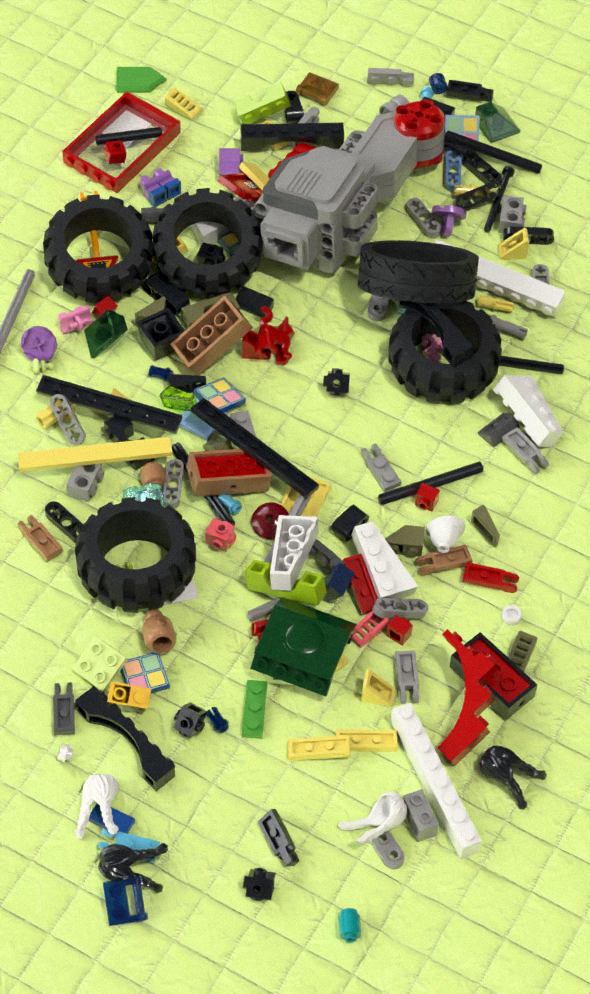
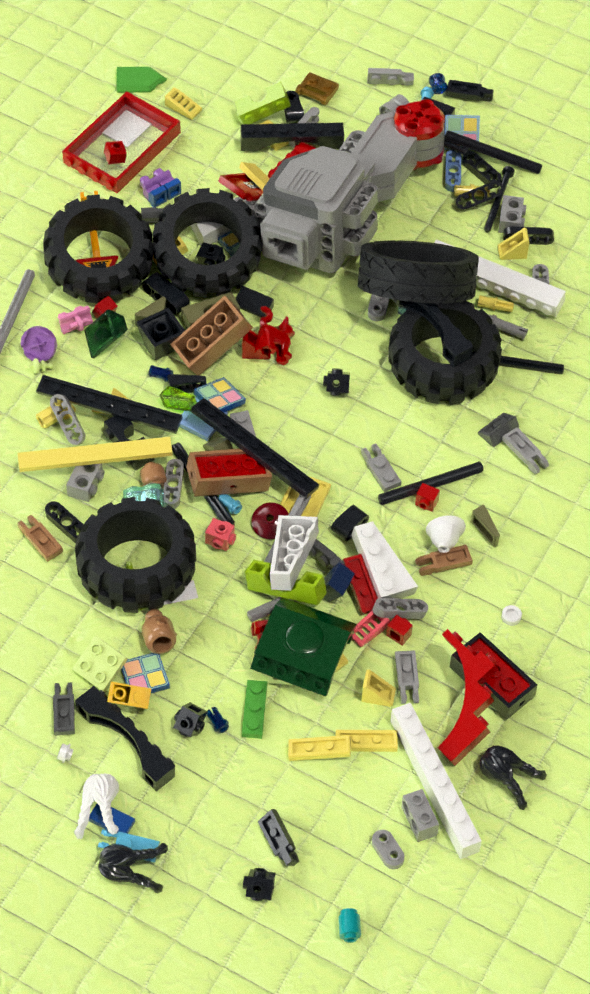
(118, 904): clear blue plate -> none
(129, 135): black axle -> none
(230, 161): medium lavender brick -> none
(386, 814): white hair -> none
(407, 540): olive slope -> none
(424, 225): light grey beam -> none
(432, 347): bright pink hips -> none
(448, 215): medium lavender tile -> none
(490, 577): red hinge -> none
(495, 122): clear green slope -> none
(524, 641): olive slope -> none
(530, 408): white wedge -> none

